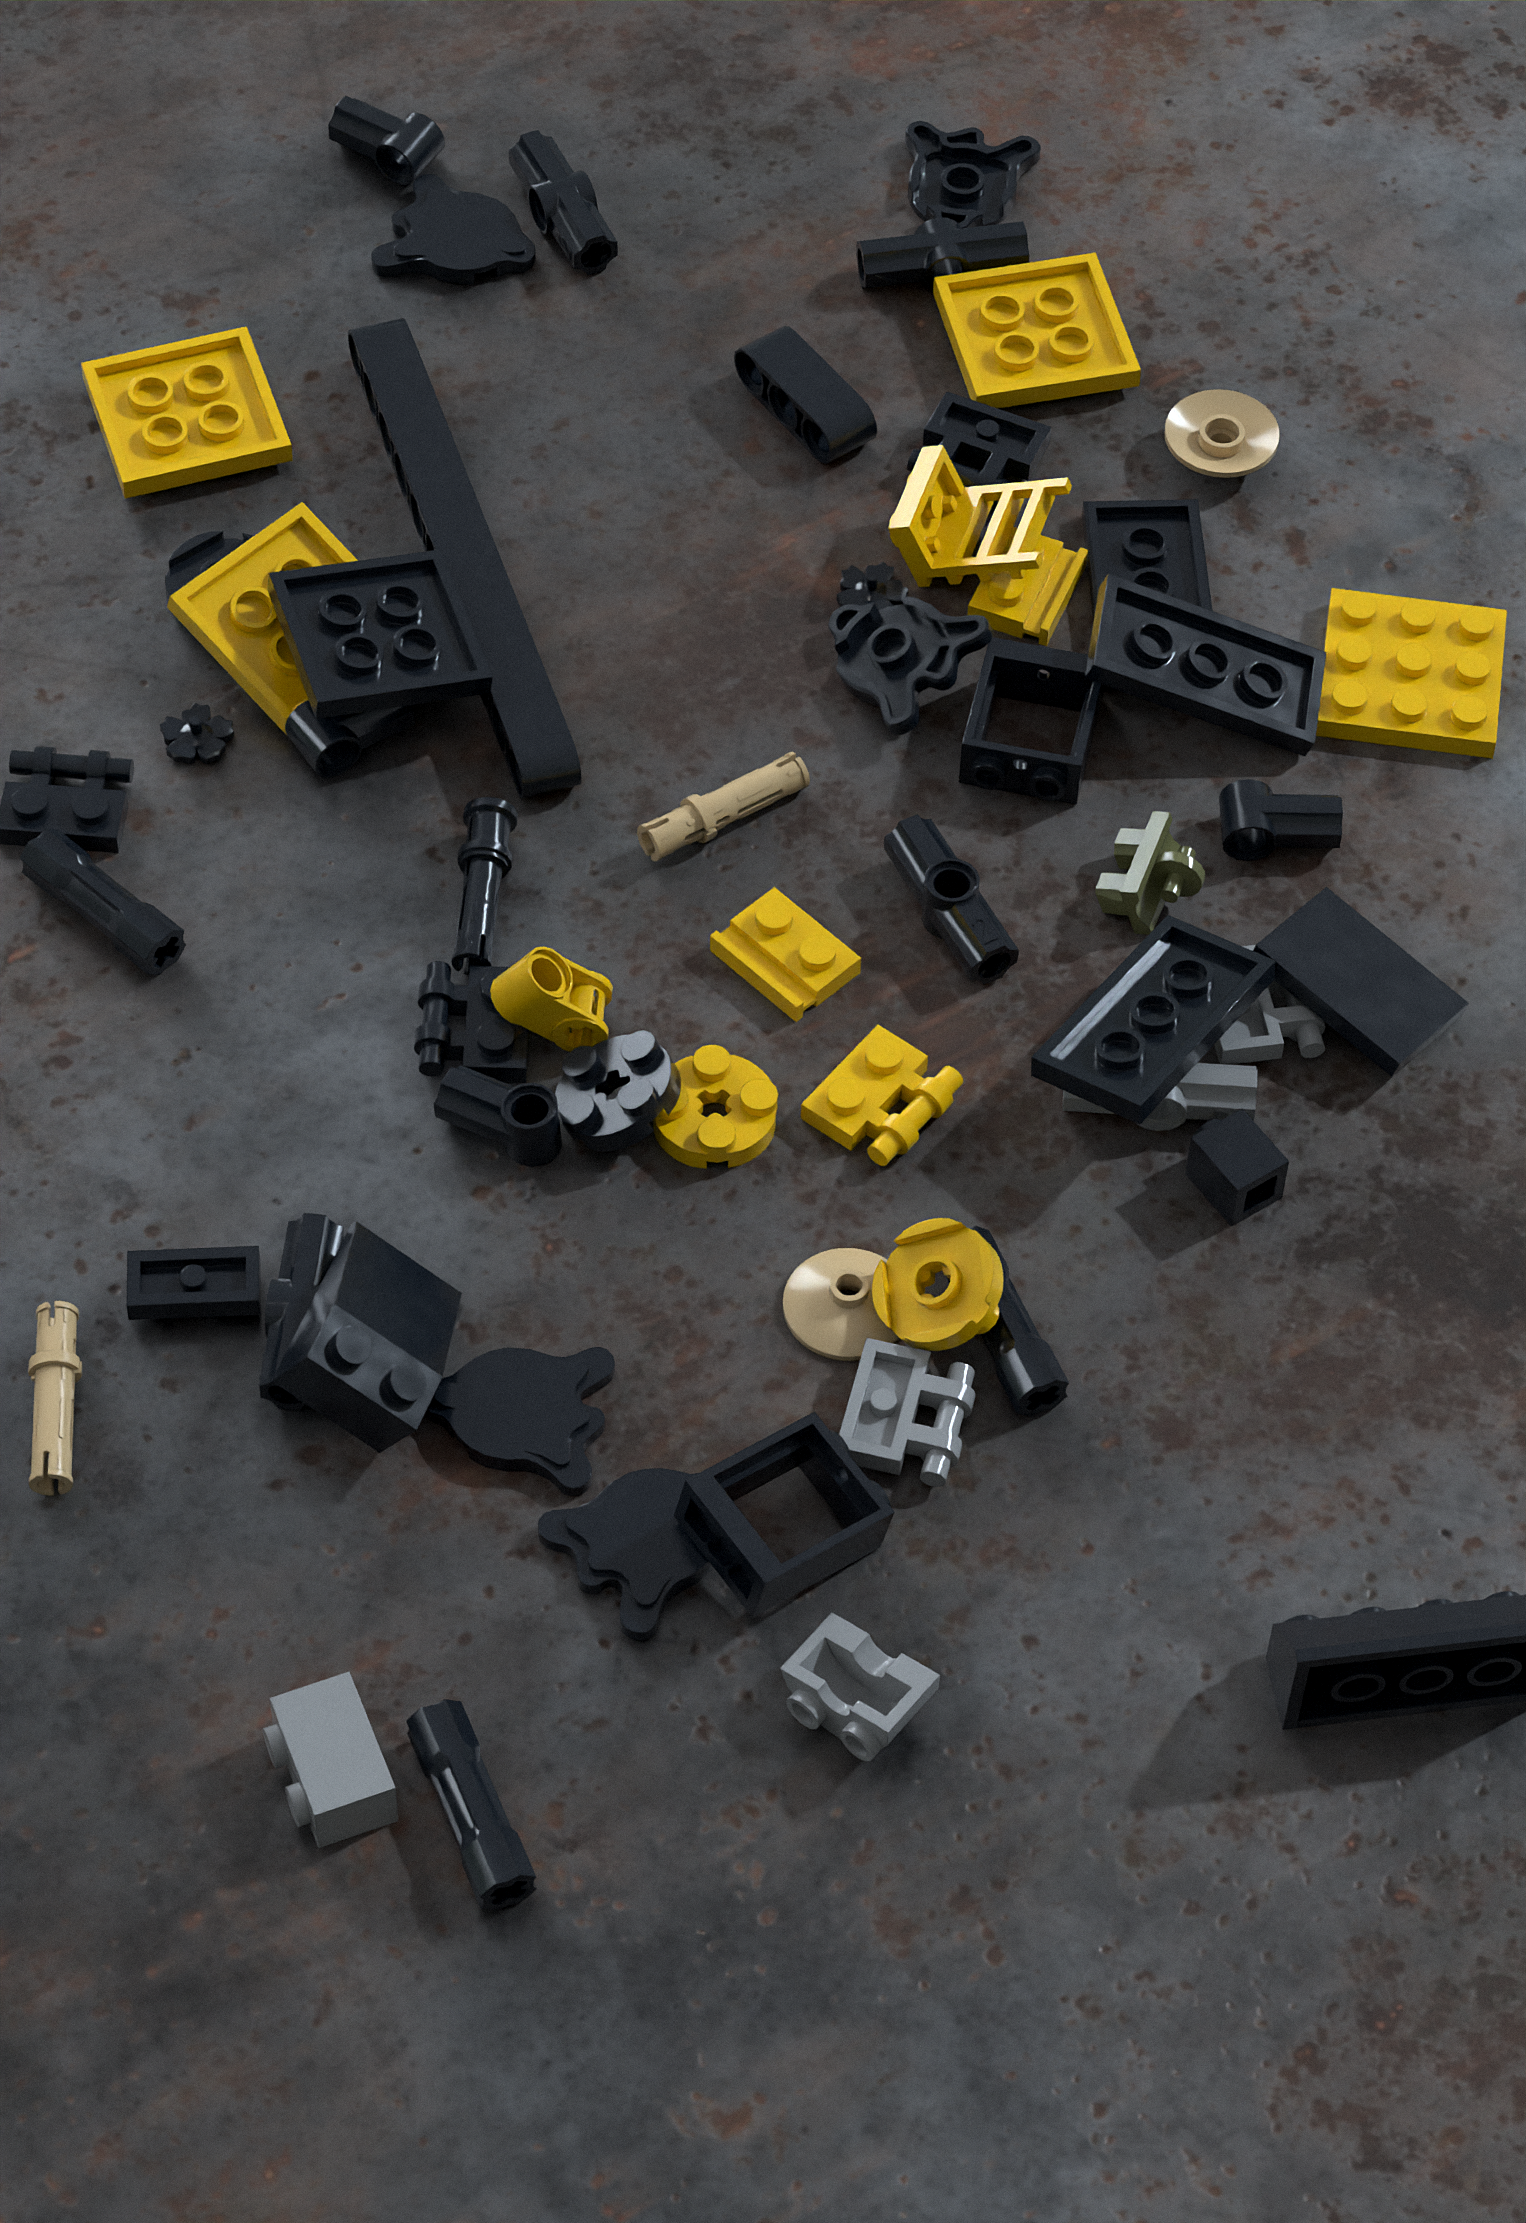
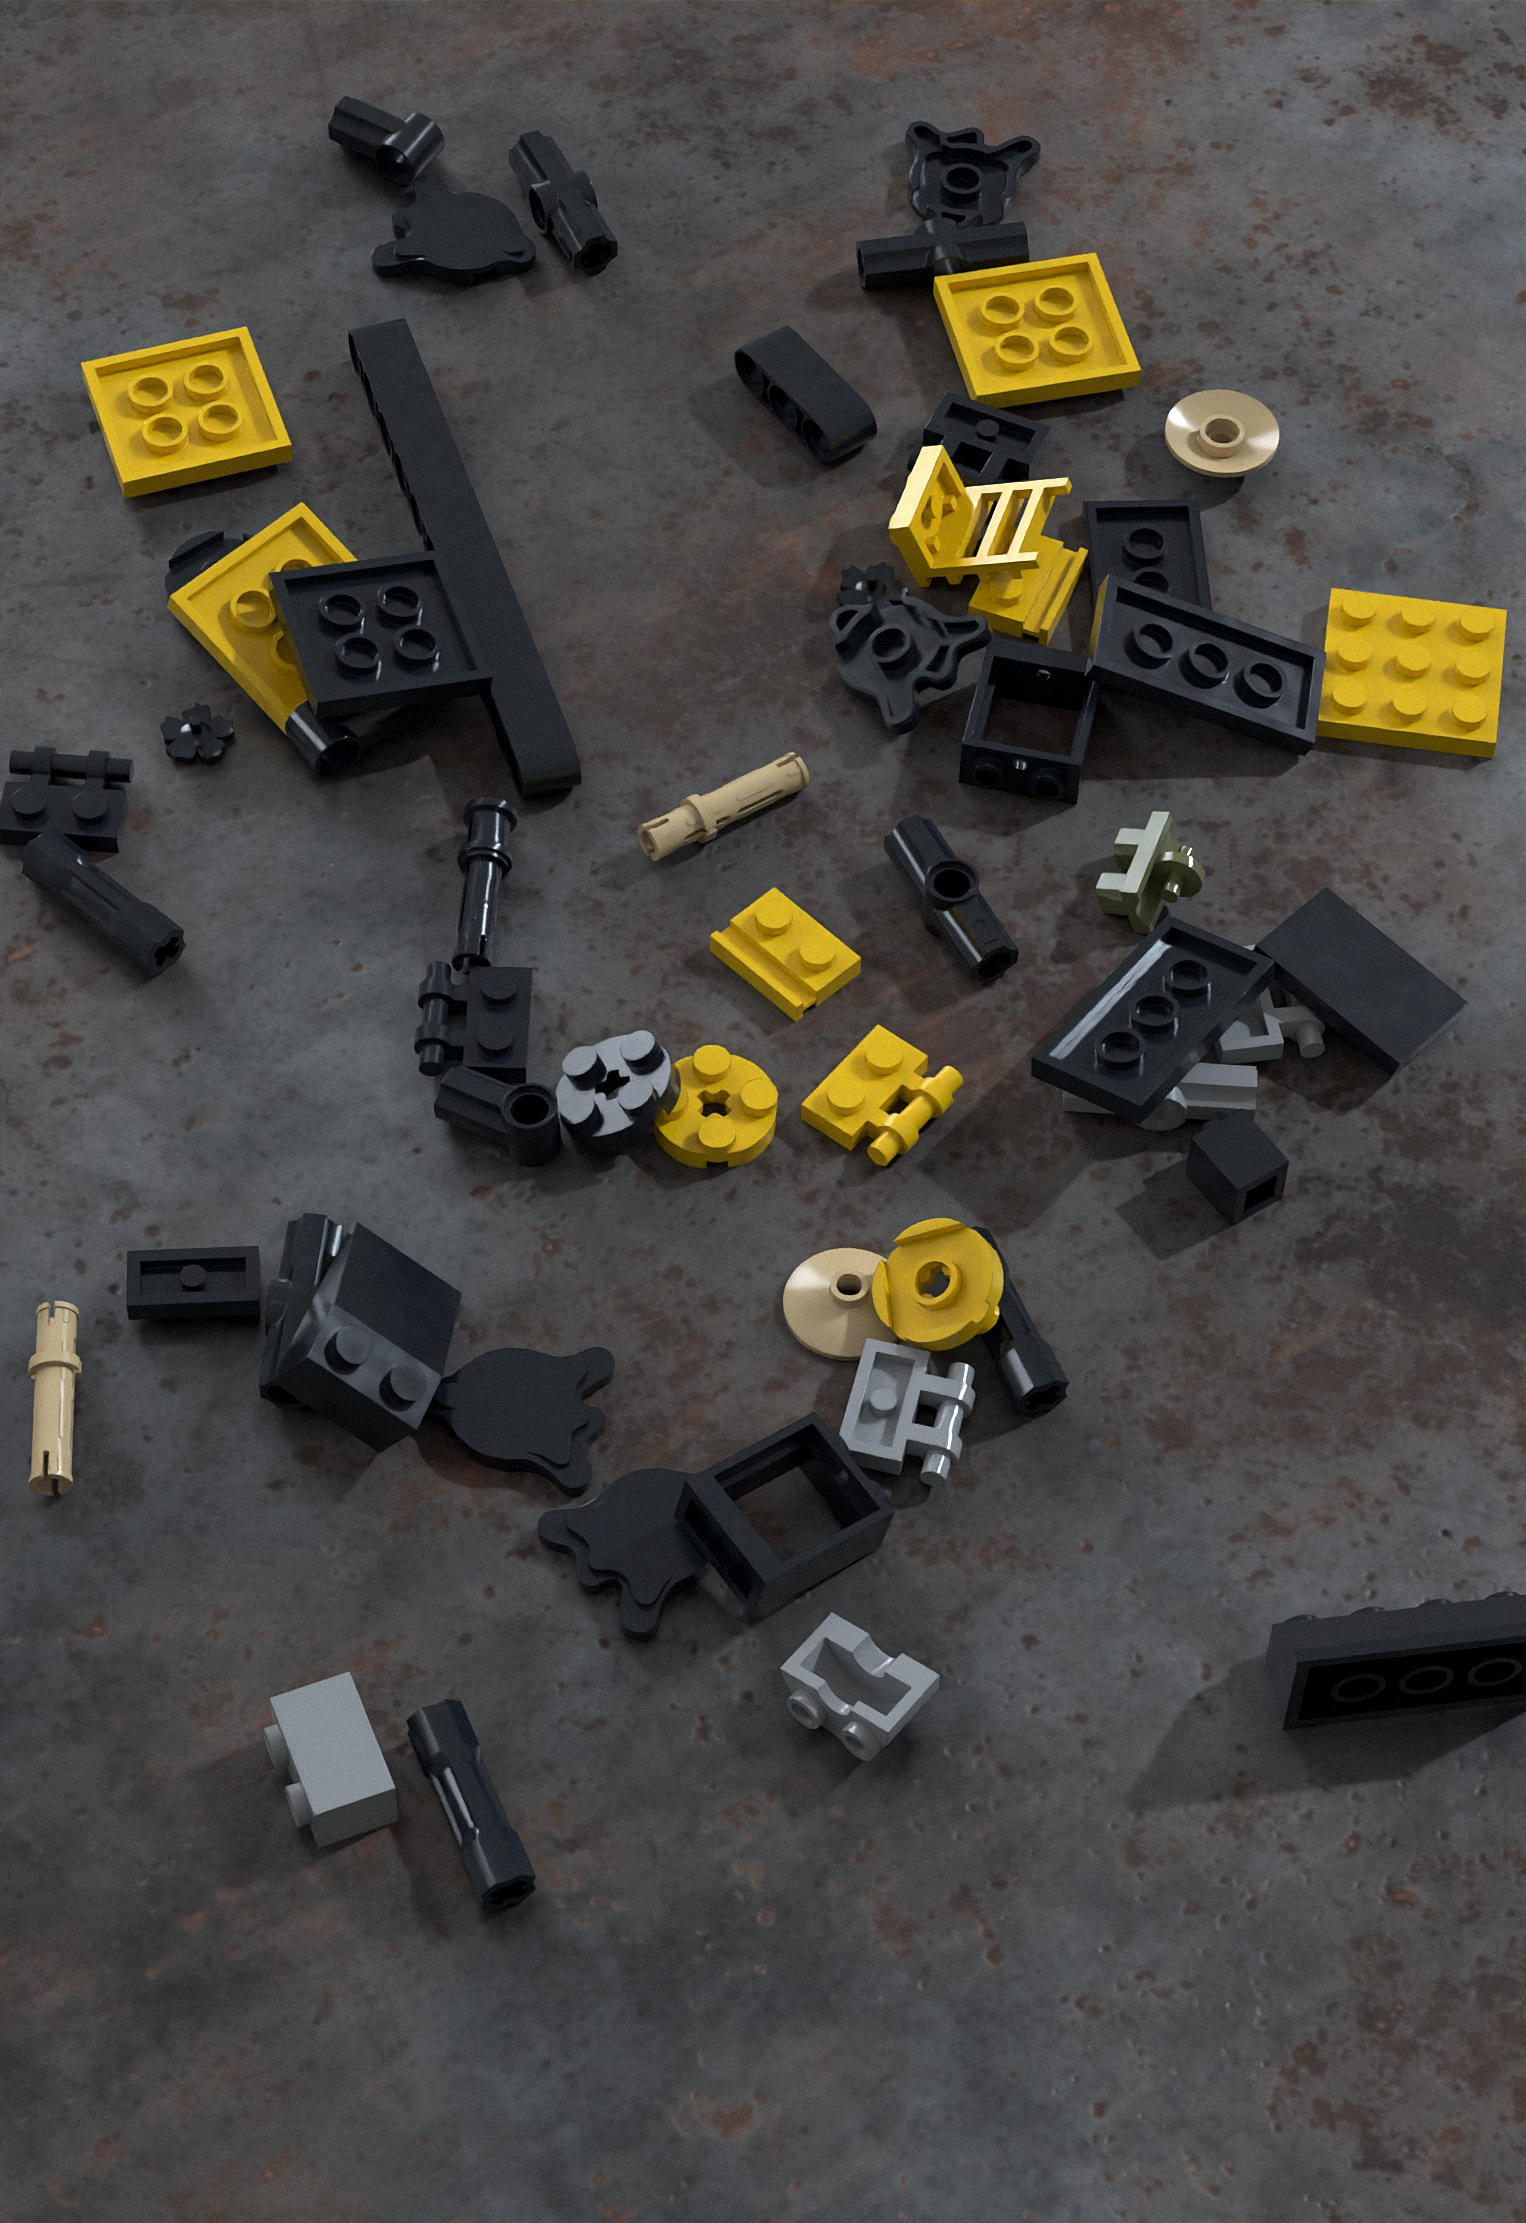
(553, 996): yellow piece -> none
(1259, 821): black piece -> none

